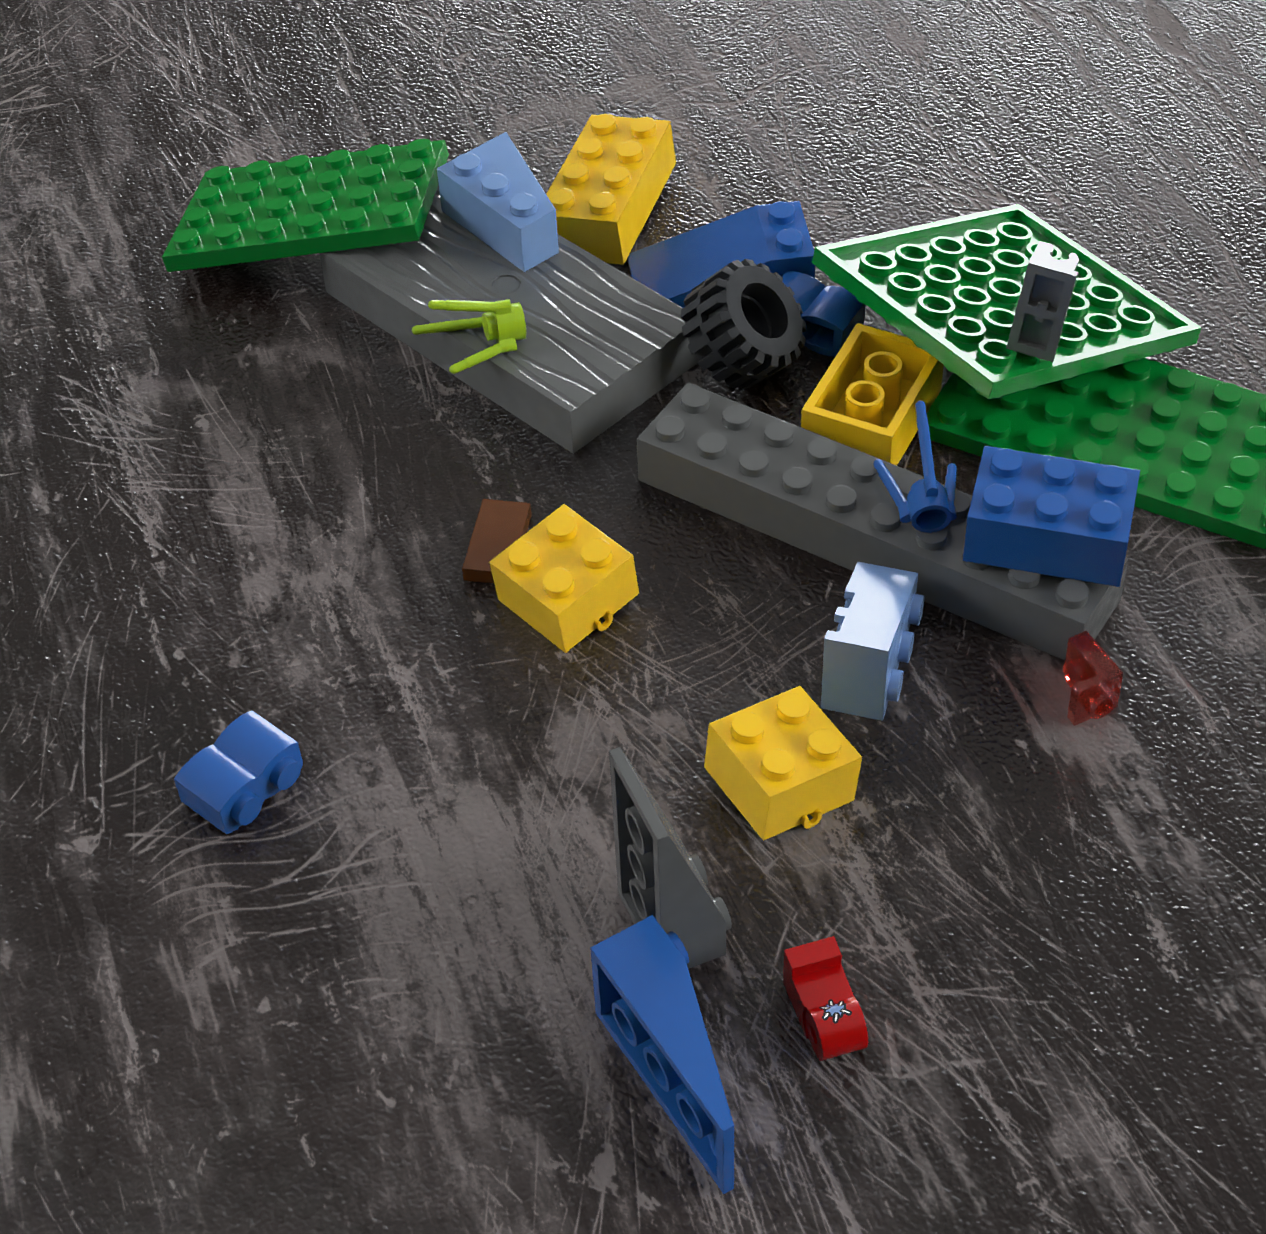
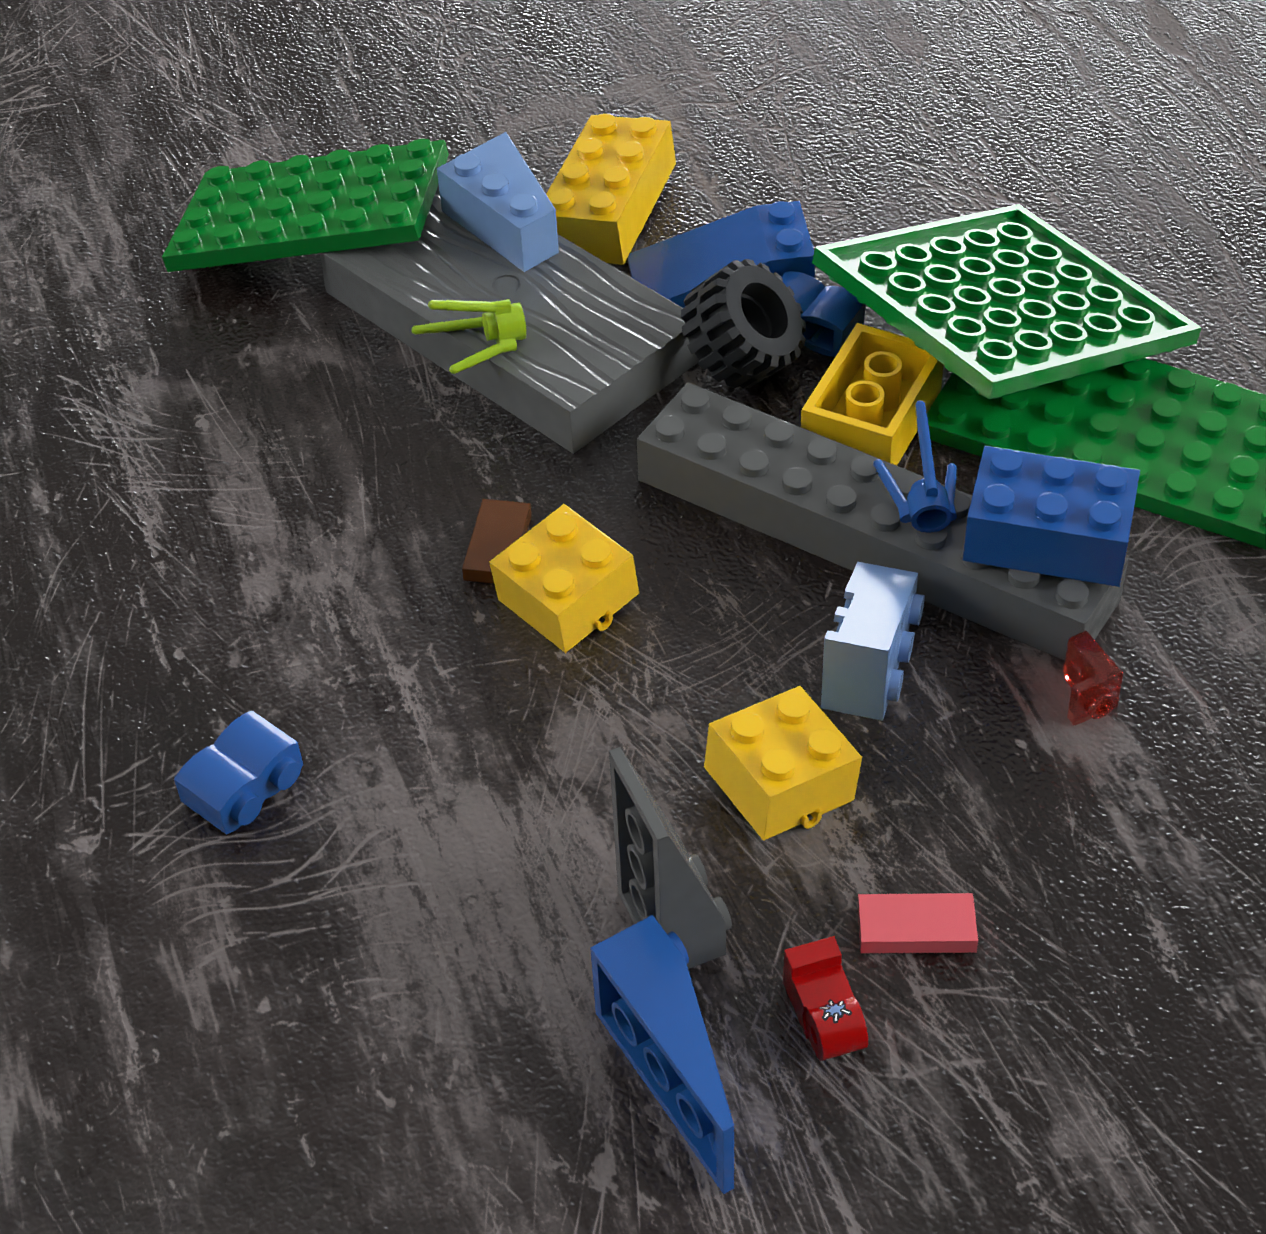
(917, 923): none -> coral tile
(1043, 303): dark grey hinge -> none

